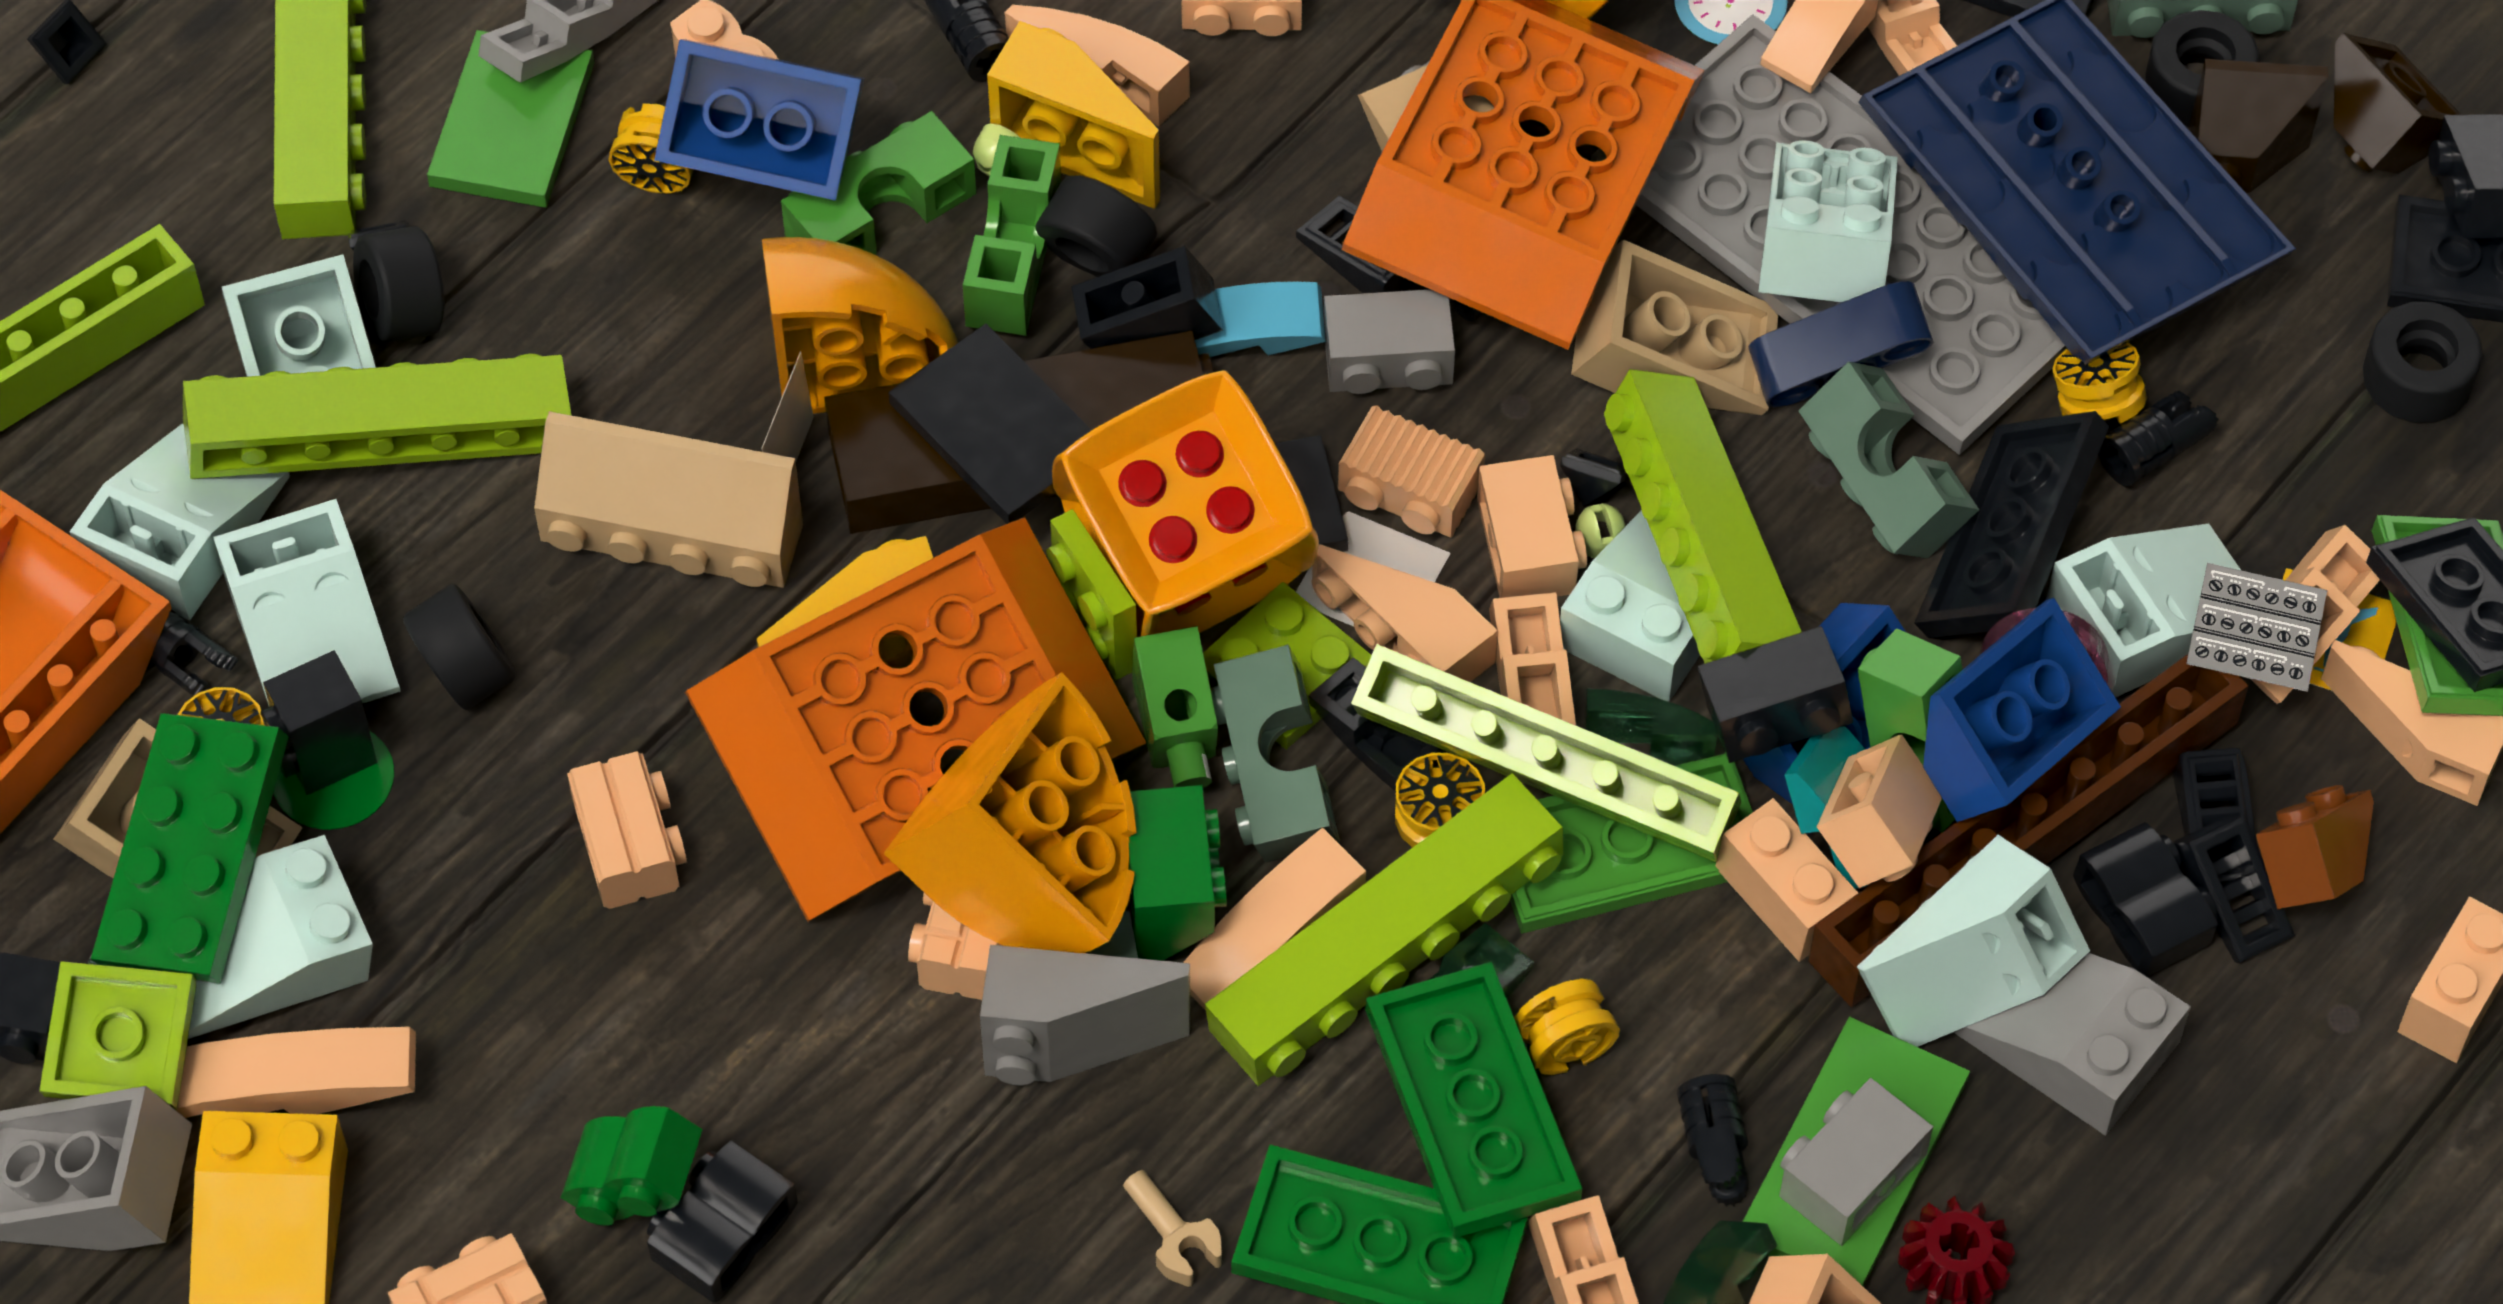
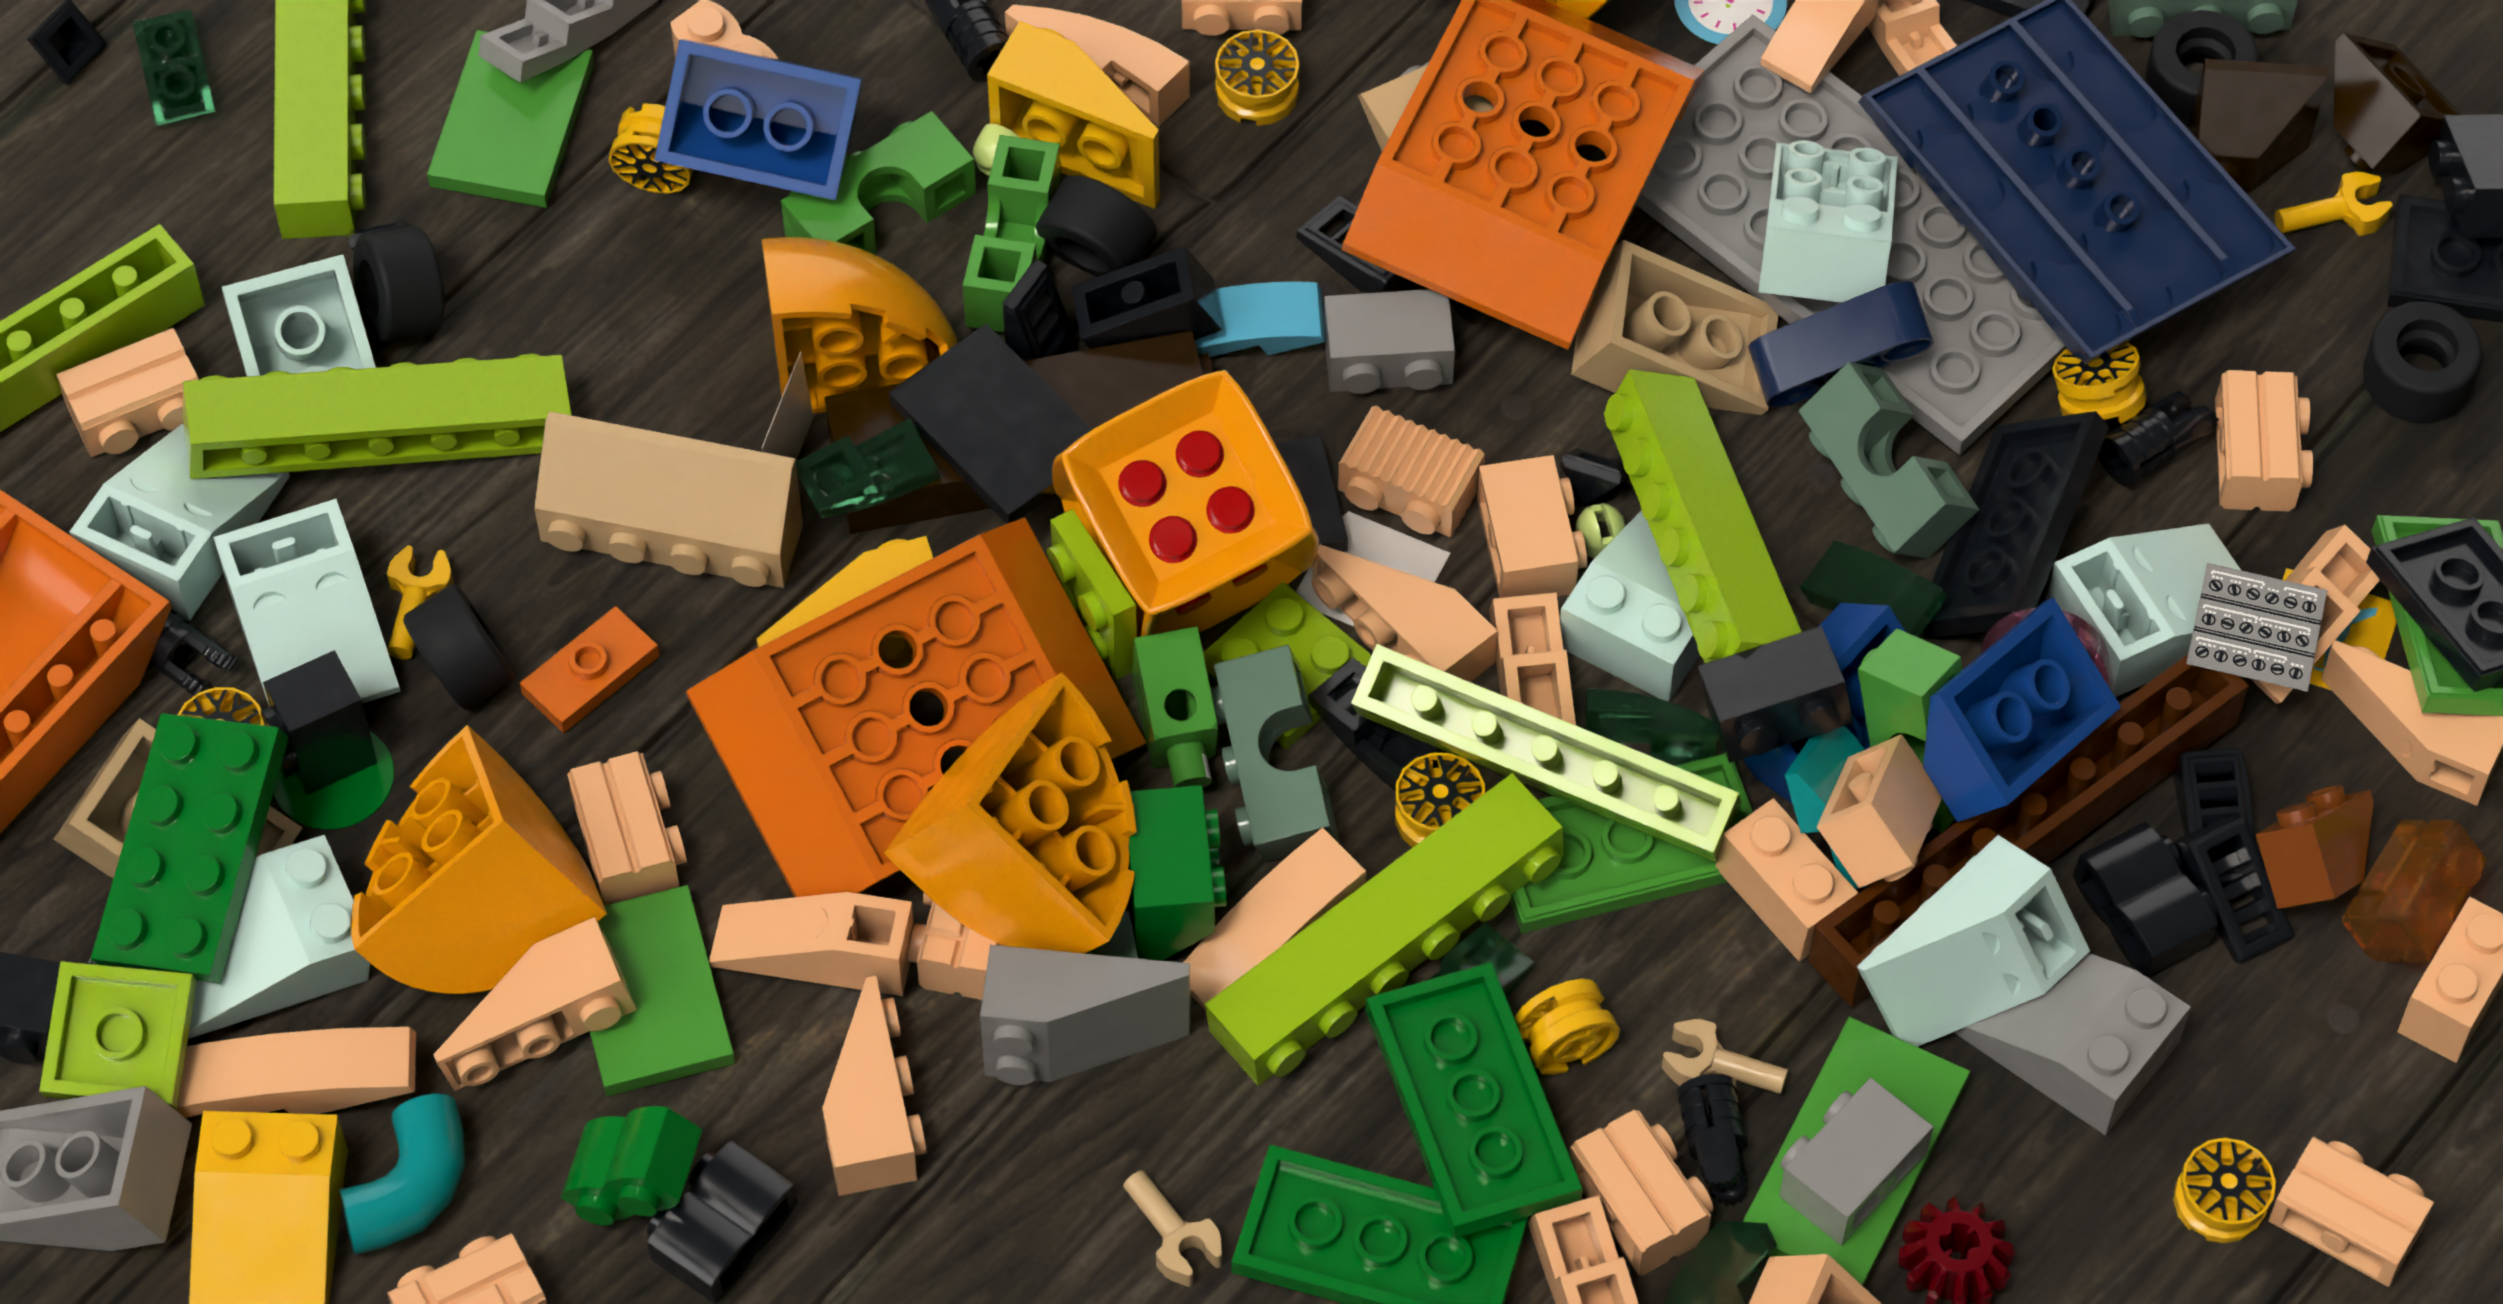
(128, 393): none -> light nougat brick
(173, 67): none -> clear green slope
(414, 592): none -> yellow bar
(421, 1182): none -> teal cylinder
(468, 876): none -> light orange brick
(546, 999): none -> light nougat slope
(589, 669): none -> orange plate
(669, 976): none -> bright green tile
(818, 939): none -> light nougat slope
(864, 475): none -> clear green slope
(864, 1107): none -> light nougat slope
(1036, 317): none -> black slope
(1271, 63): none -> yellow wheel
(1642, 1190): none -> light nougat brick
(1716, 1060): none -> tan bar
(1862, 577): none -> clear green slope
(2223, 1191): none -> yellow wheel
(2261, 440): none -> light nougat brick
(2344, 207): none -> yellow bar
(2352, 1209): none -> light nougat brick
(2414, 890): none -> clear orange brick

